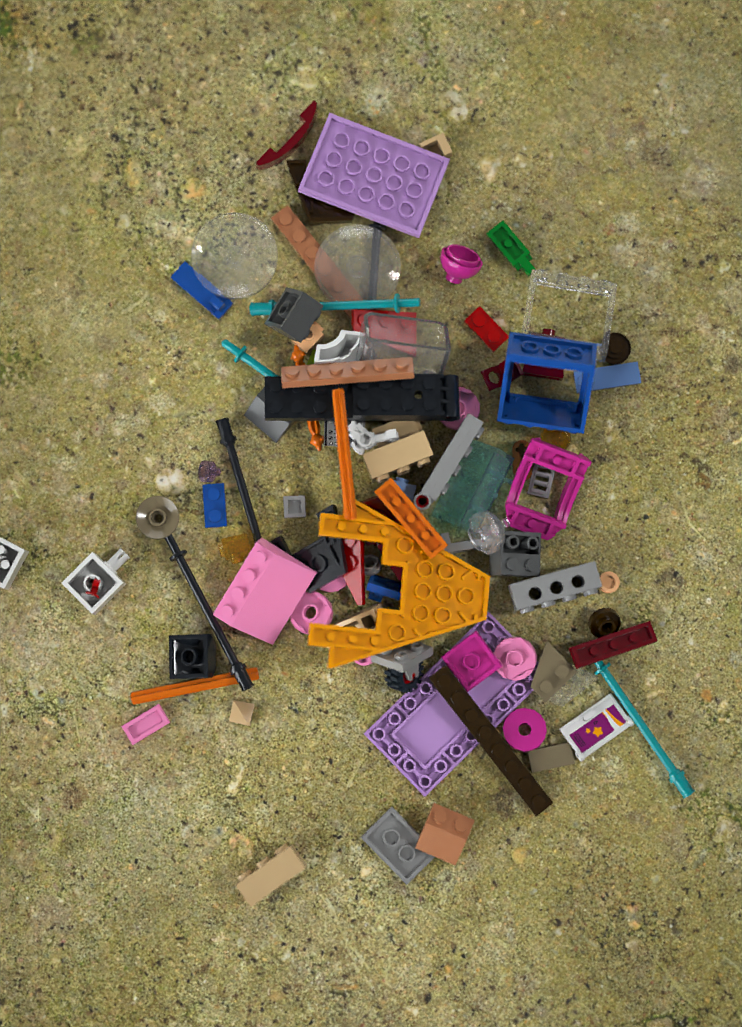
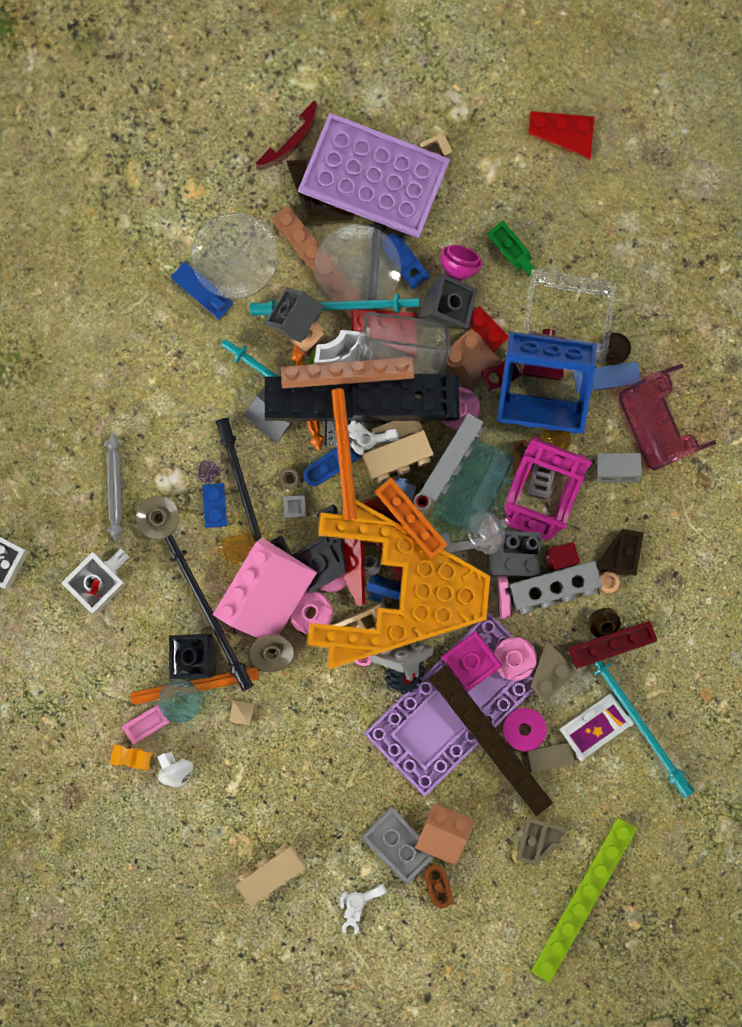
(114, 487): none -> light grey wheel
(131, 757): none -> light orange leg
(174, 773): none -> white piece
(183, 712): none -> clear light blue tile
(273, 659): none -> dark tan dish
(282, 478): none -> dark tan plate
(326, 467): none -> blue plate
(355, 904): none -> white piece
(409, 262): none -> blue plate
(438, 886): none -> dark orange plate
(449, 302): none -> dark grey slope
(470, 357): none -> nougat slope
(503, 596): none -> bright pink tile
(538, 840): none -> dark tan wing
(561, 557): none -> dark red brick
(564, 130): none -> red wing
(583, 900): none -> lime plate
(618, 467): none -> light grey hinge
(623, 553): none -> dark brown wing
(653, 421): none -> clear pink windscreen

